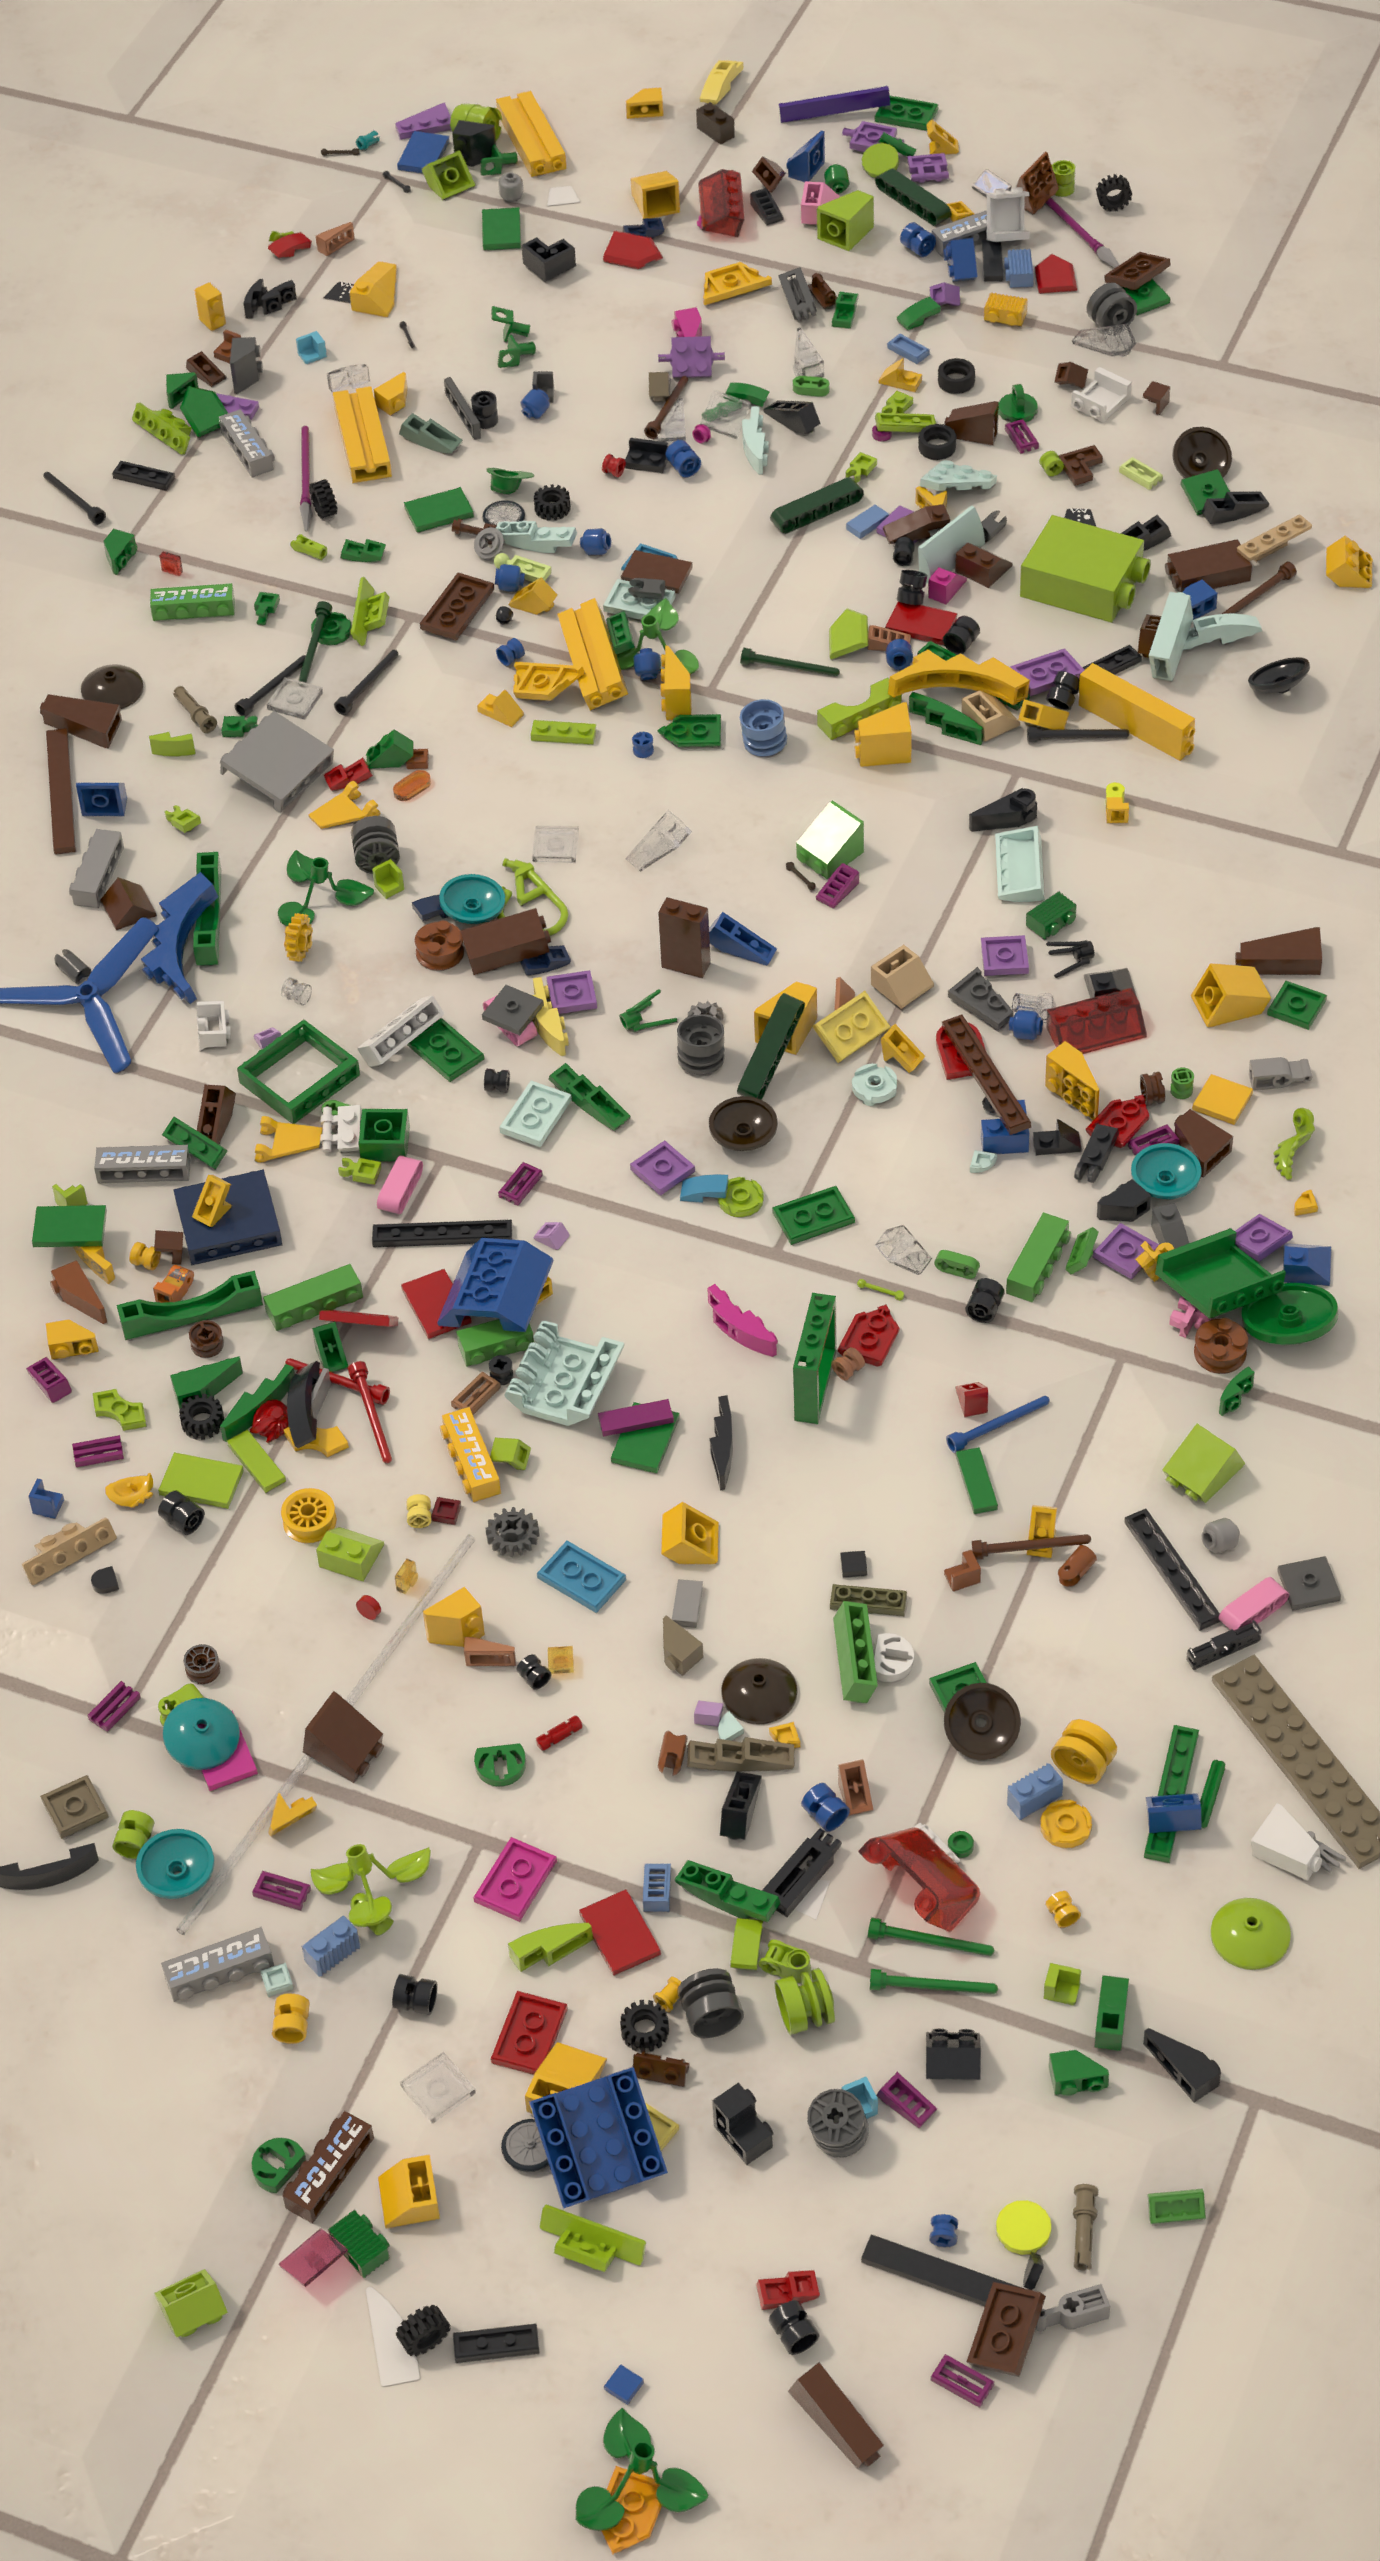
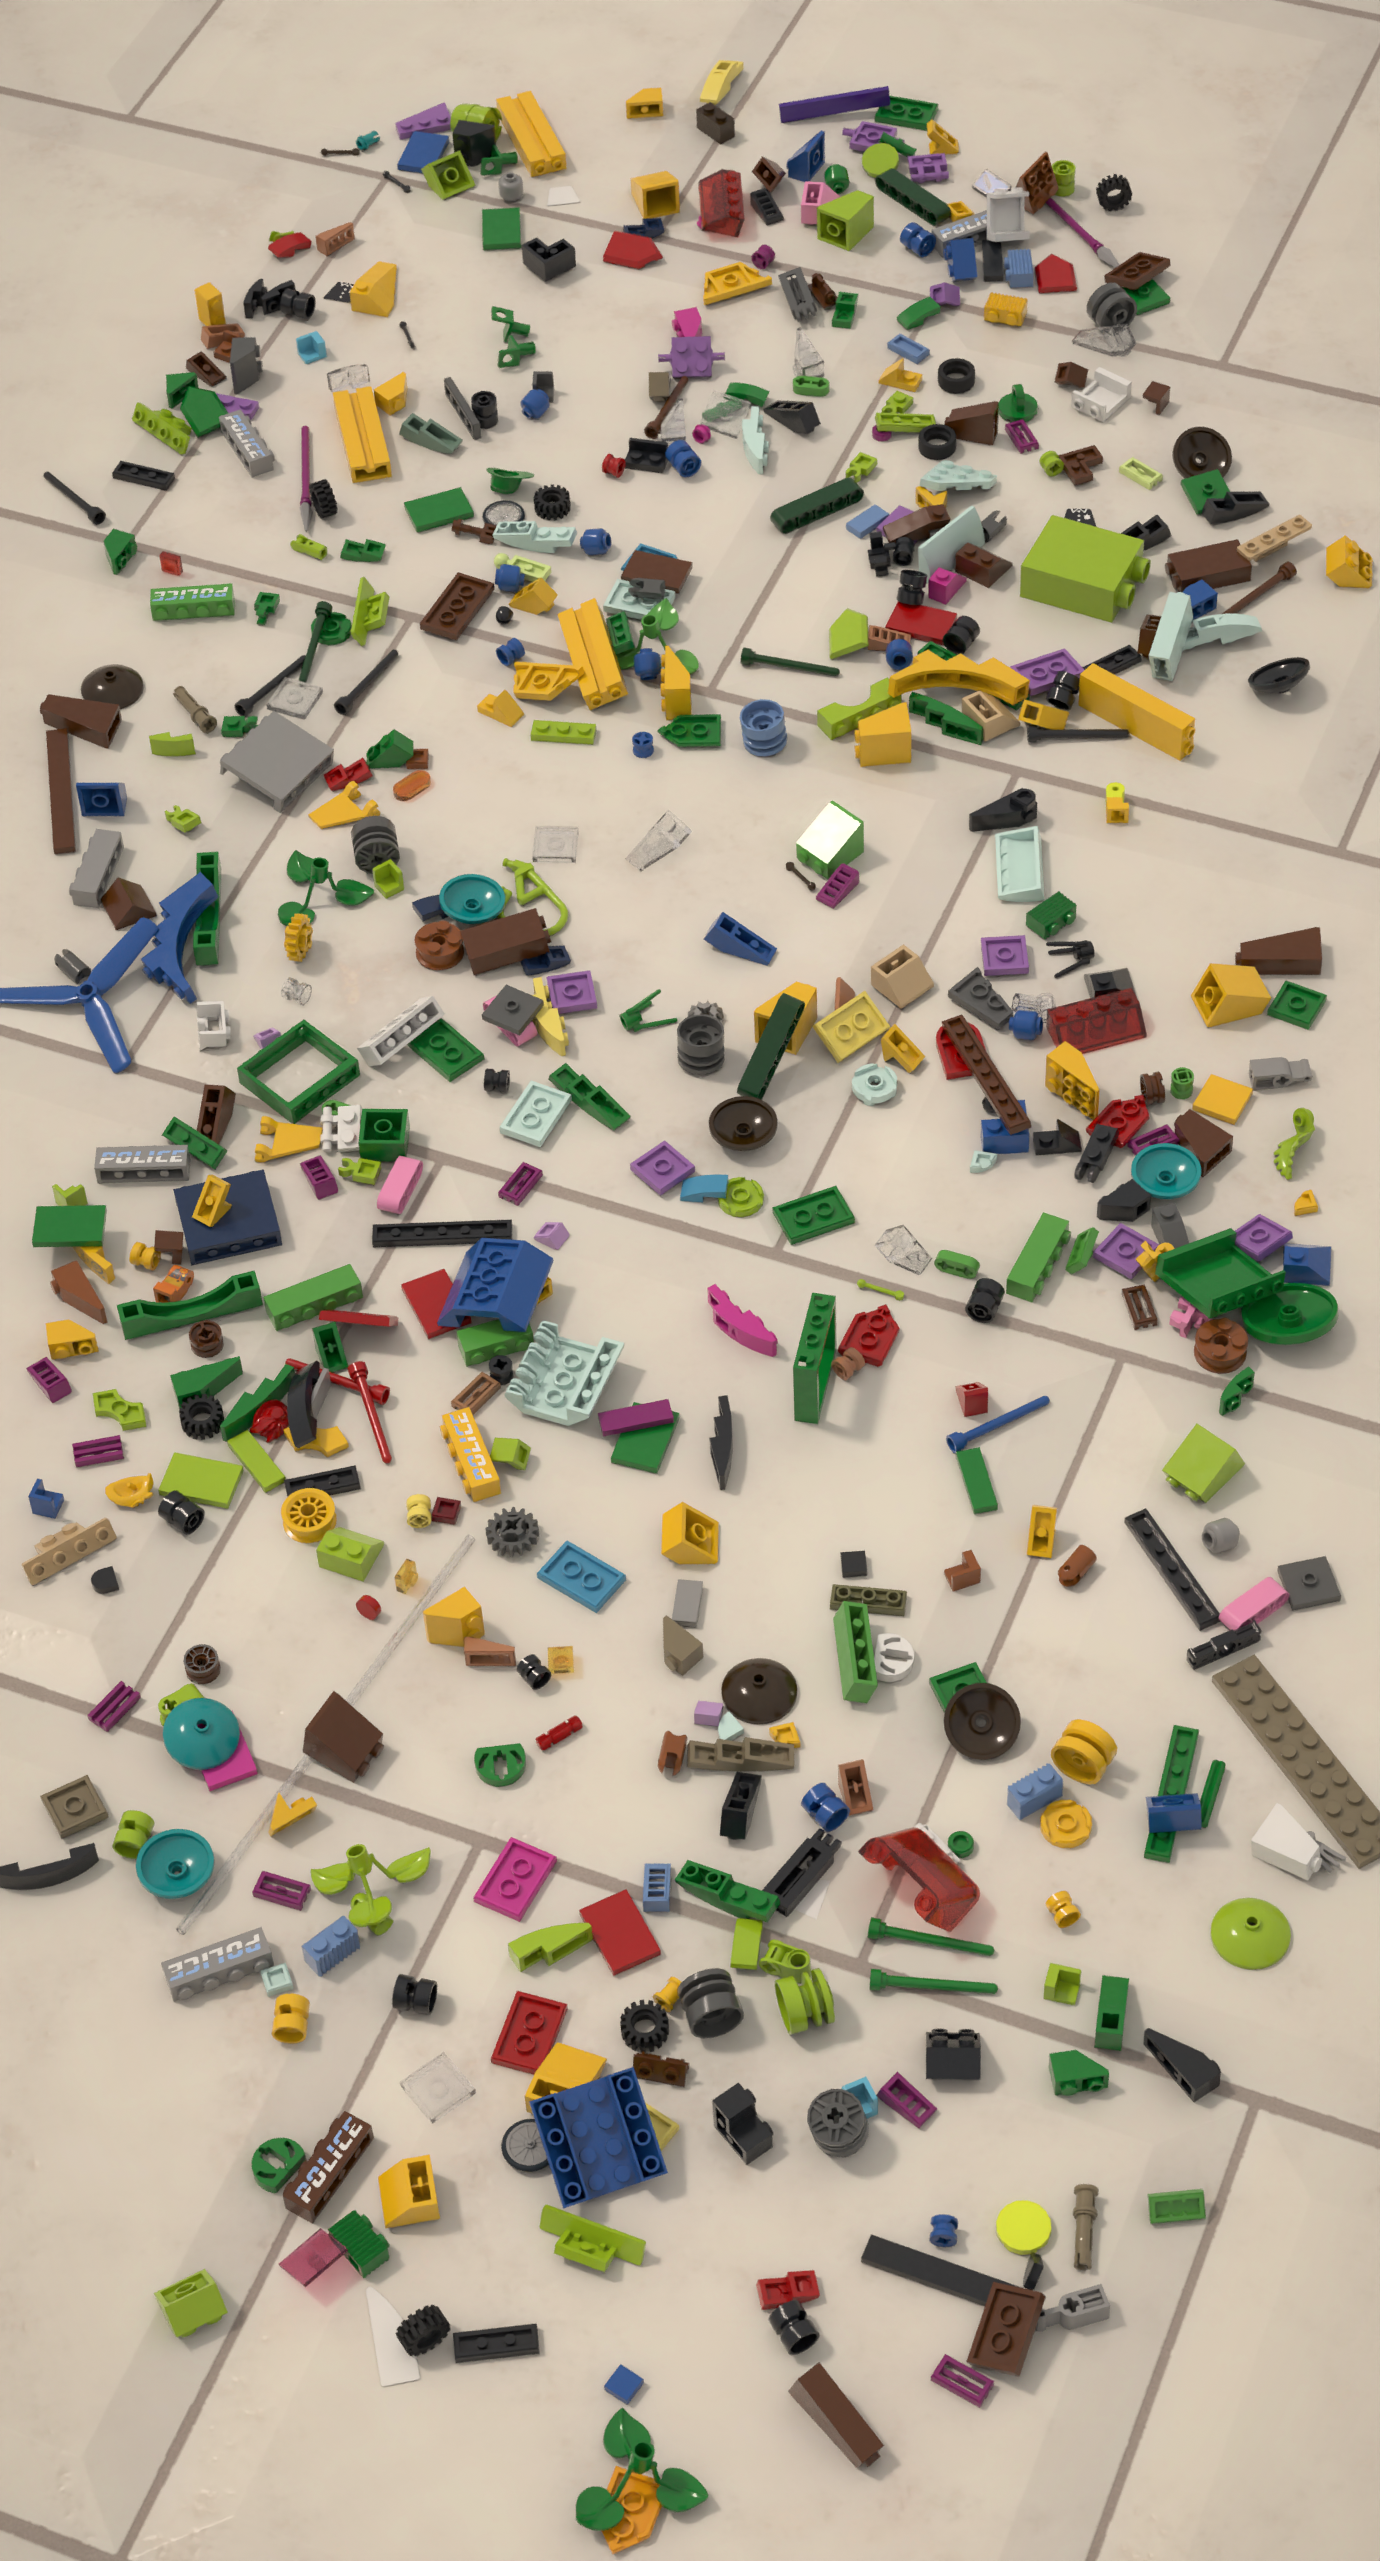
(213, 335): none -> nougat slope
(297, 303): none -> black wheel
(321, 1178): none -> magenta slope
(331, 1481): none -> black tile
(481, 545): light grey gear -> none
(684, 937): reddish brown brick -> none
(763, 256): none -> magenta wheel
(878, 555): none -> black piece
(982, 1549): reddish brown piece -> none
(1143, 1321): none -> reddish brown tile

